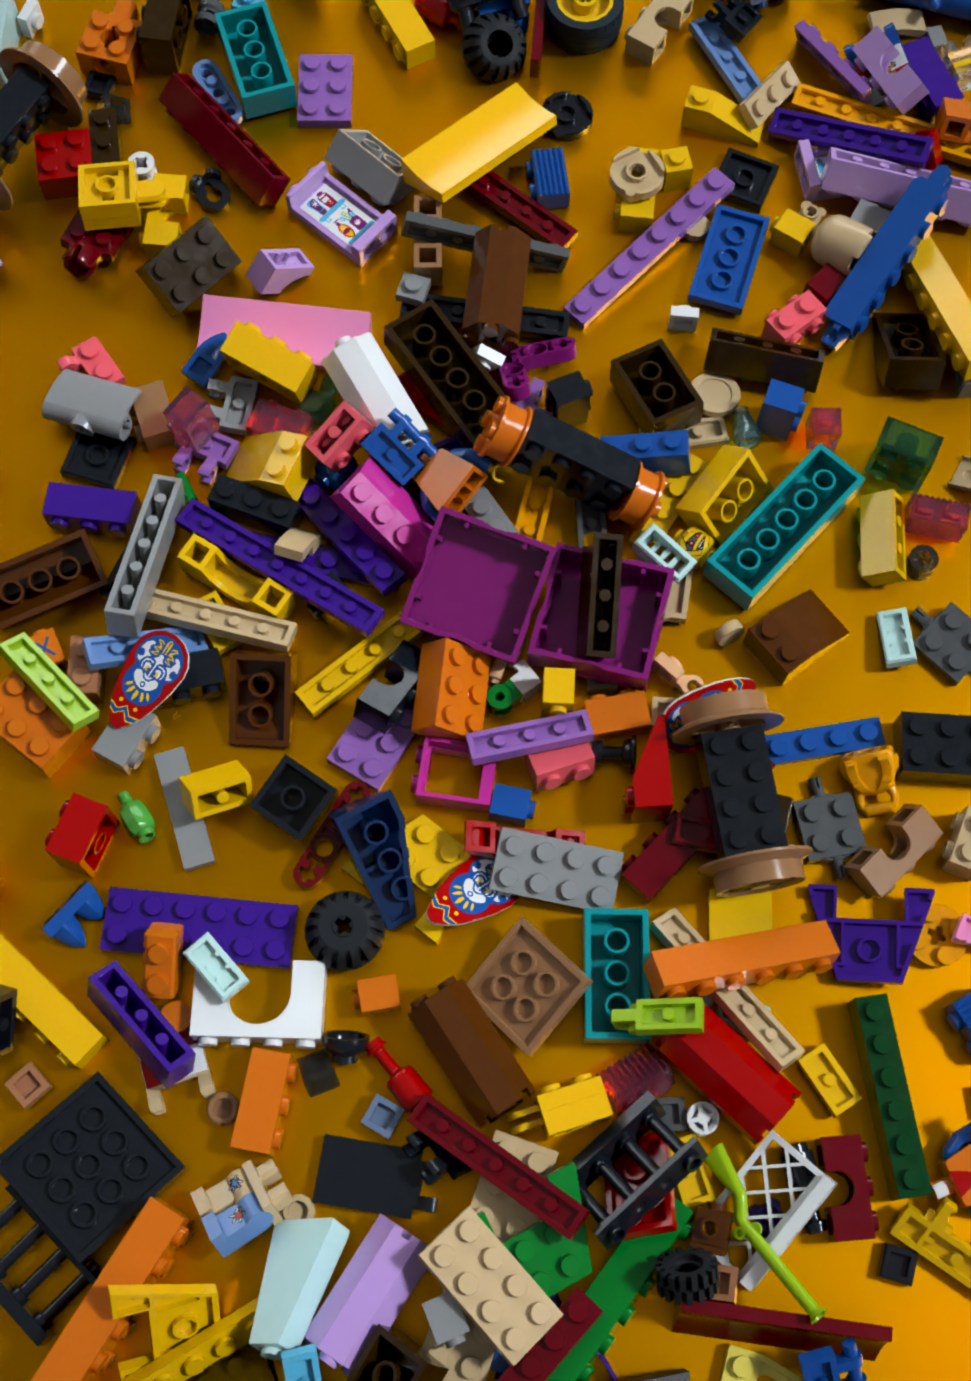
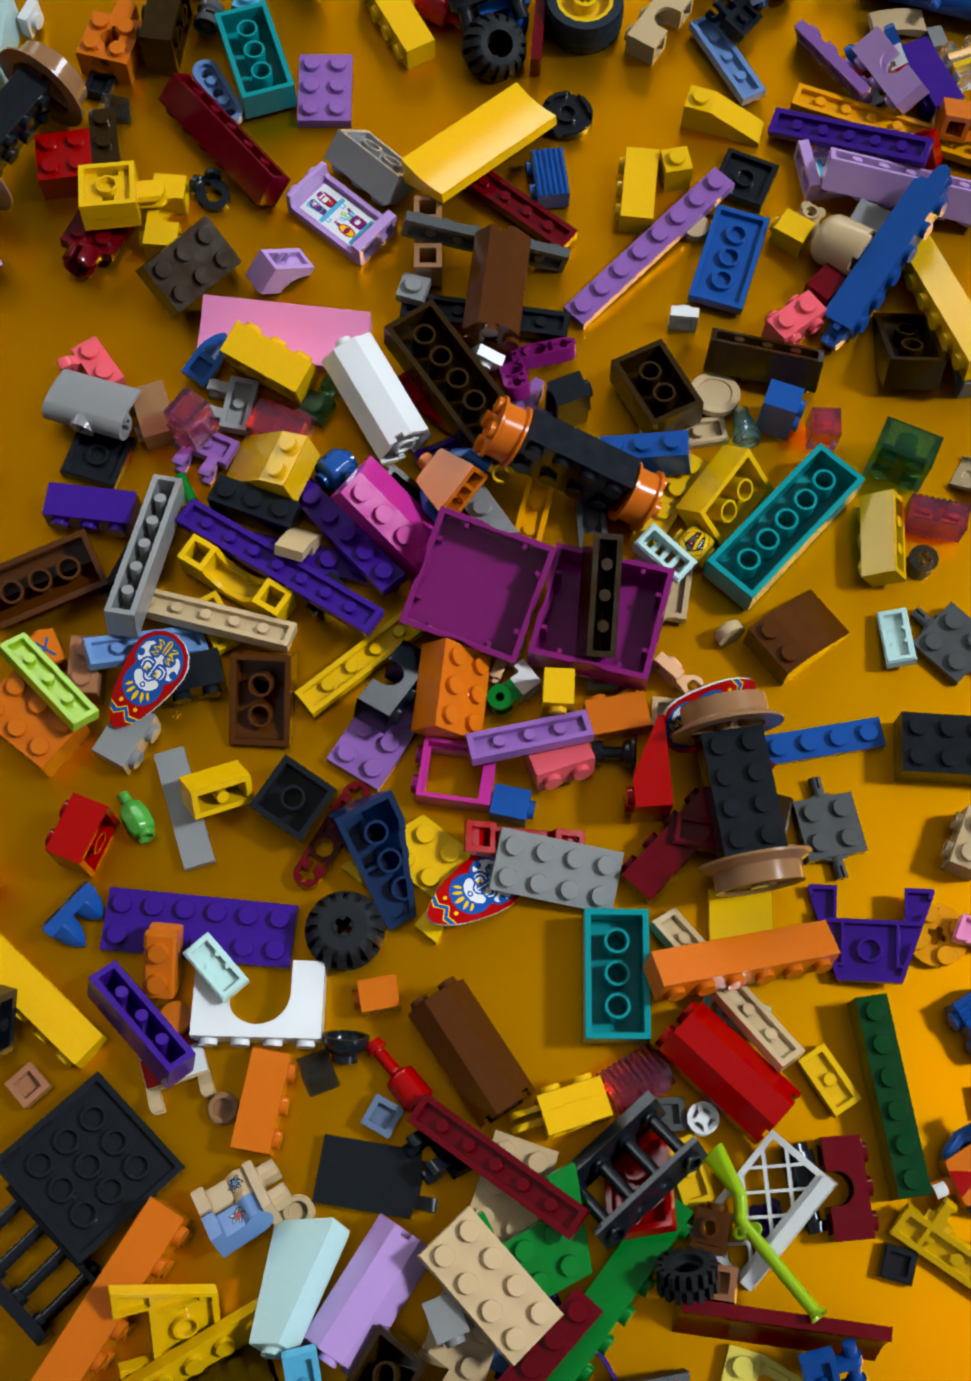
(144, 159): white wheel -> none
(339, 436): coral brick -> none
(393, 453): blue plate -> none
(527, 986): medium nougat plate -> none
(633, 187): tan plate -> none
(661, 1016): lime hinge -> none
(768, 95): tan plate -> none
(872, 773): light orange piece -> none
(913, 835): medium nougat arch -> none

